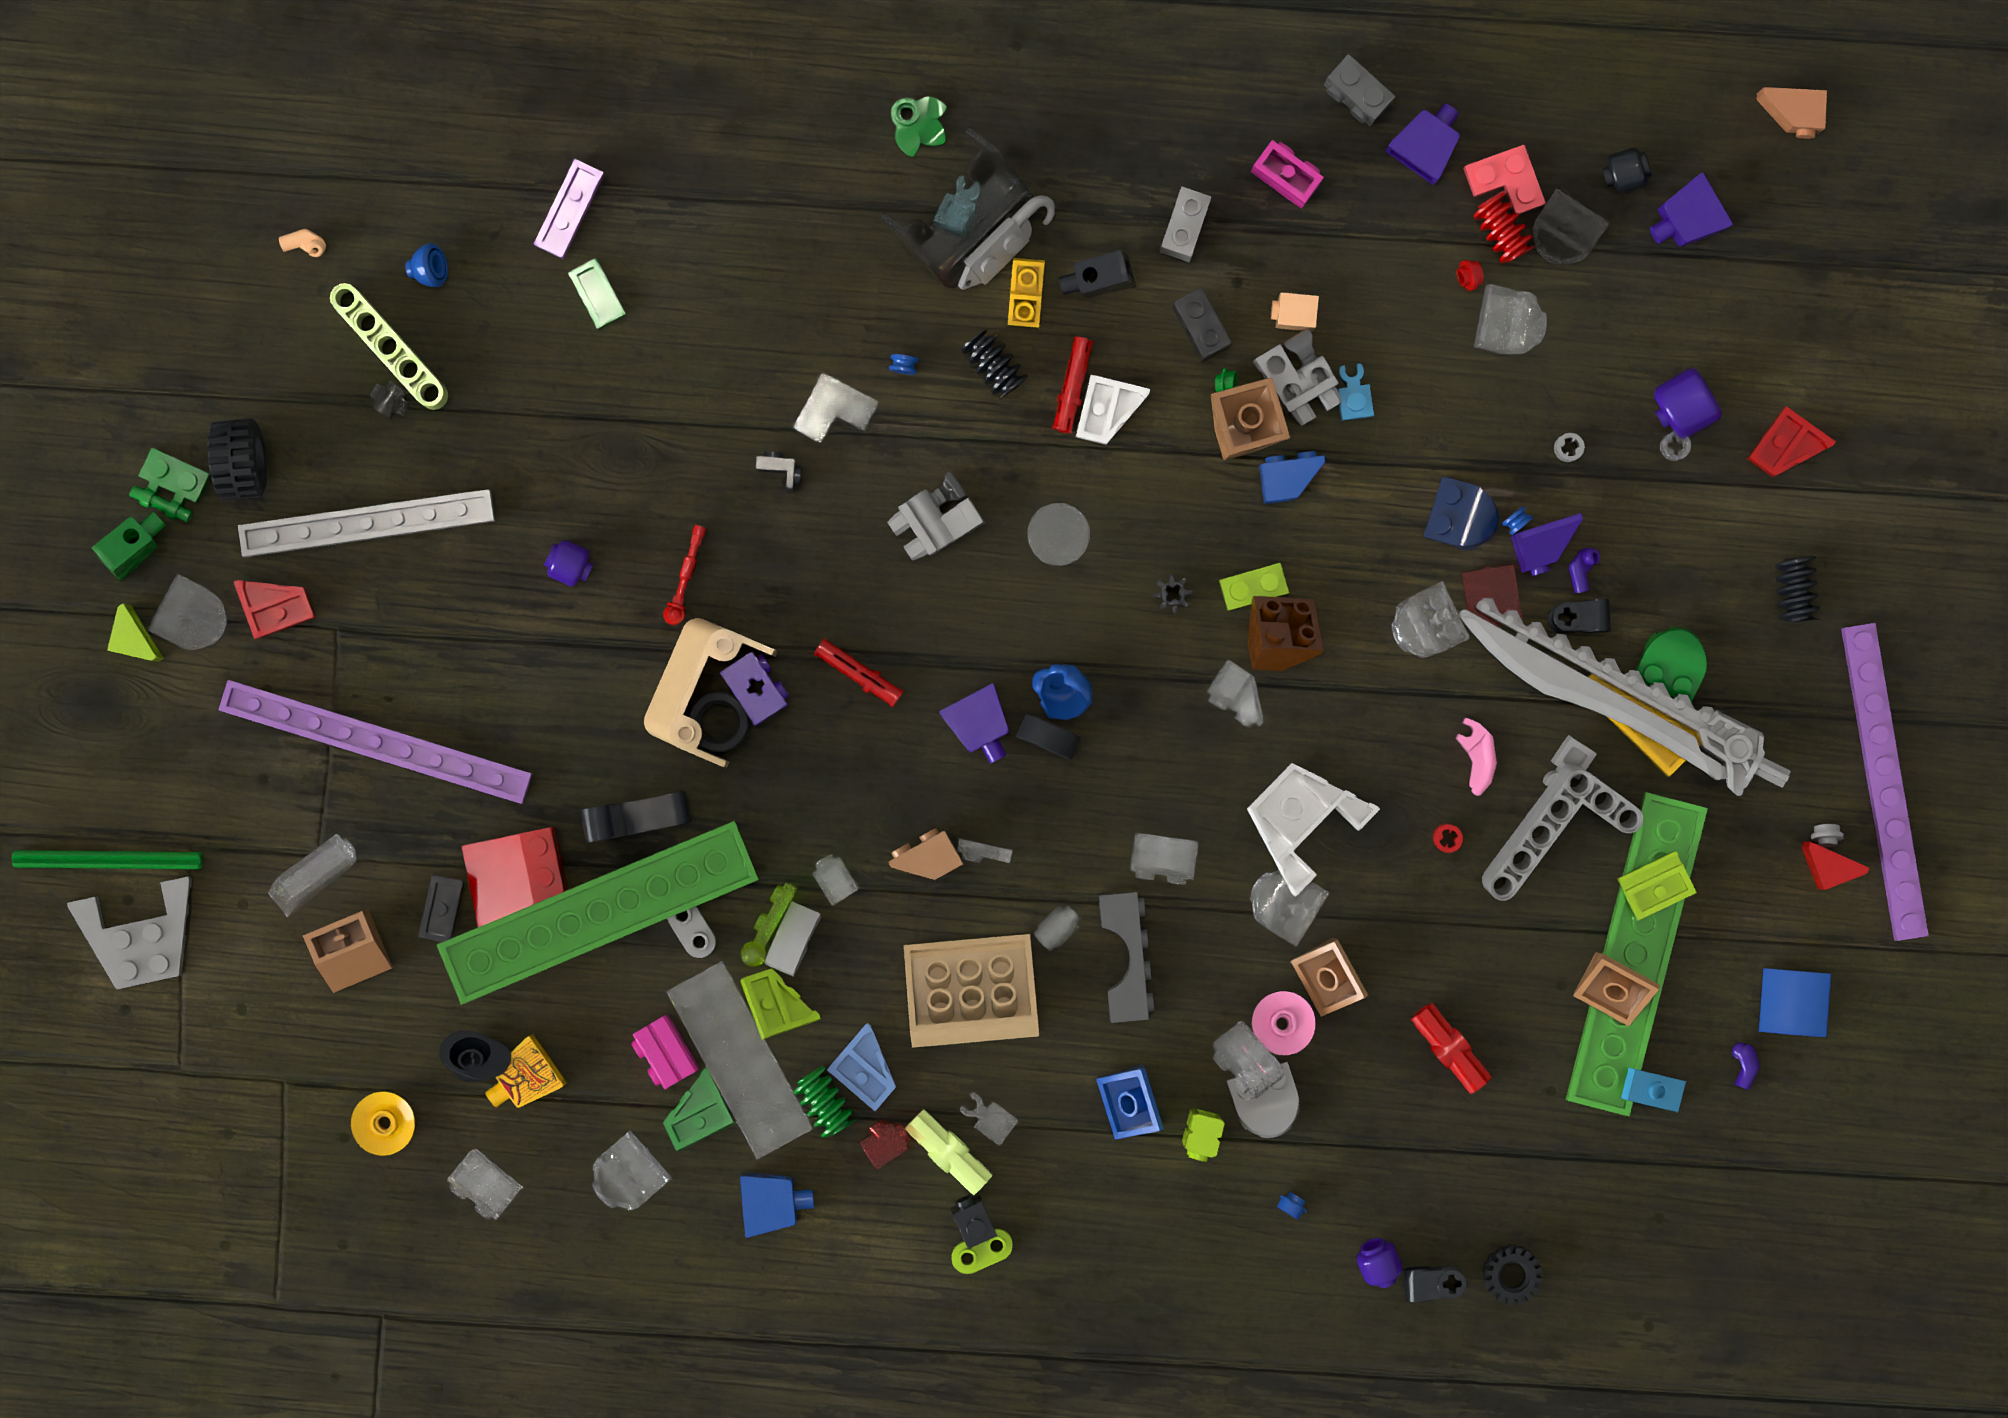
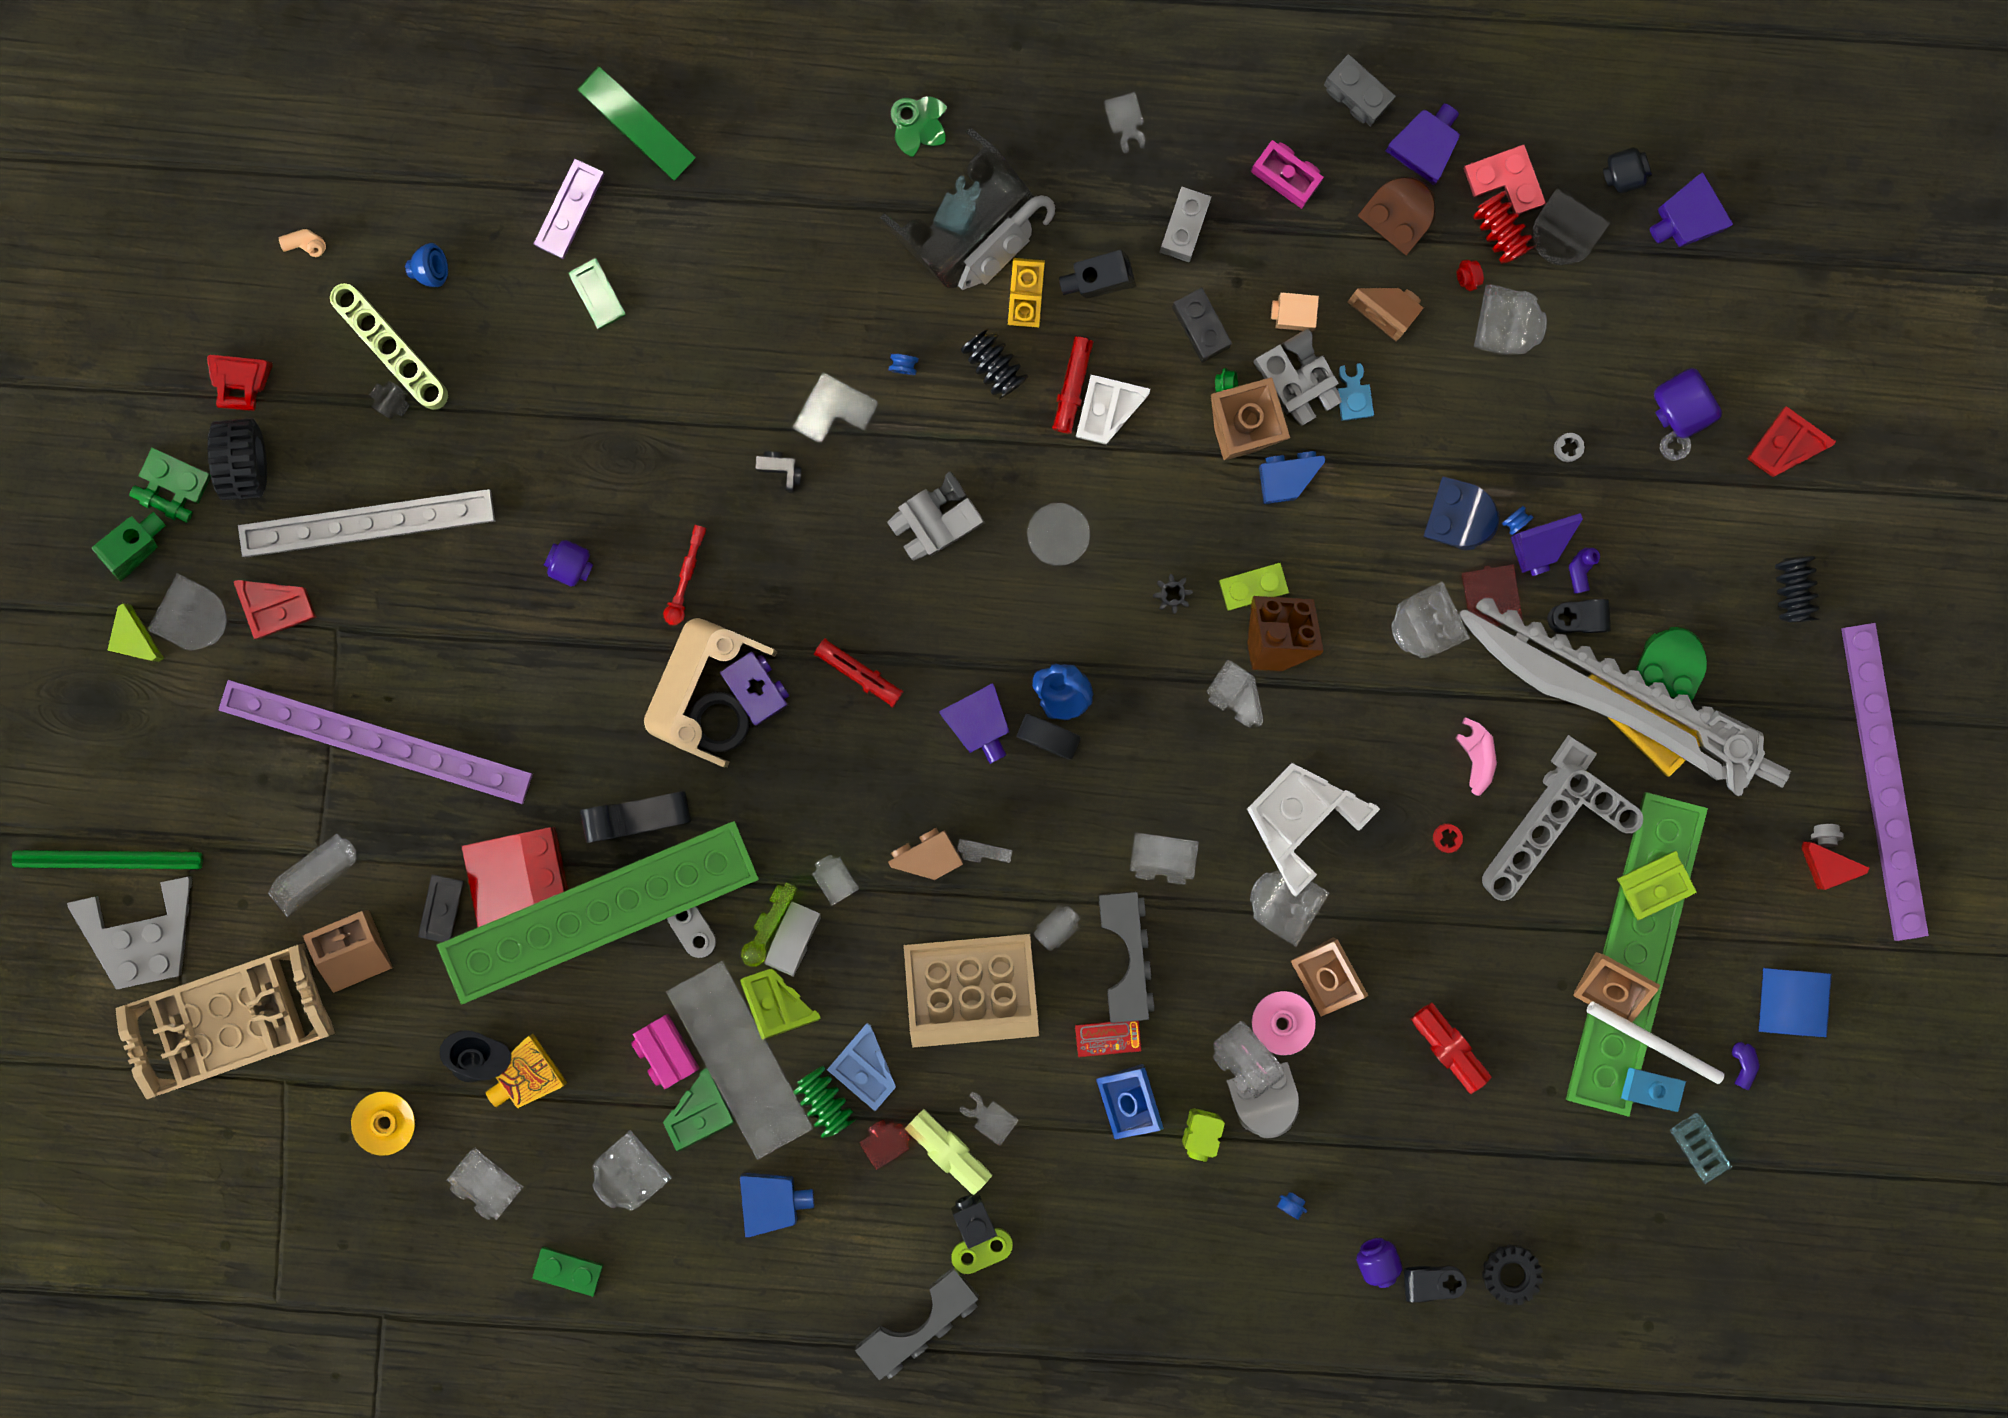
(224, 1021): none -> tan piece
(238, 374): none -> red piece
(567, 1271): none -> green plate
(636, 123): none -> green slope
(887, 1349): none -> dark grey arch
(1107, 1038): none -> red tile
(1125, 116): none -> clear plate
(1387, 308): none -> medium nougat slope
(1401, 211): none -> reddish brown slope
(1655, 1042): none -> white piece
(1687, 1126): none -> clear light blue slope
(1796, 109): nougat slope -> none

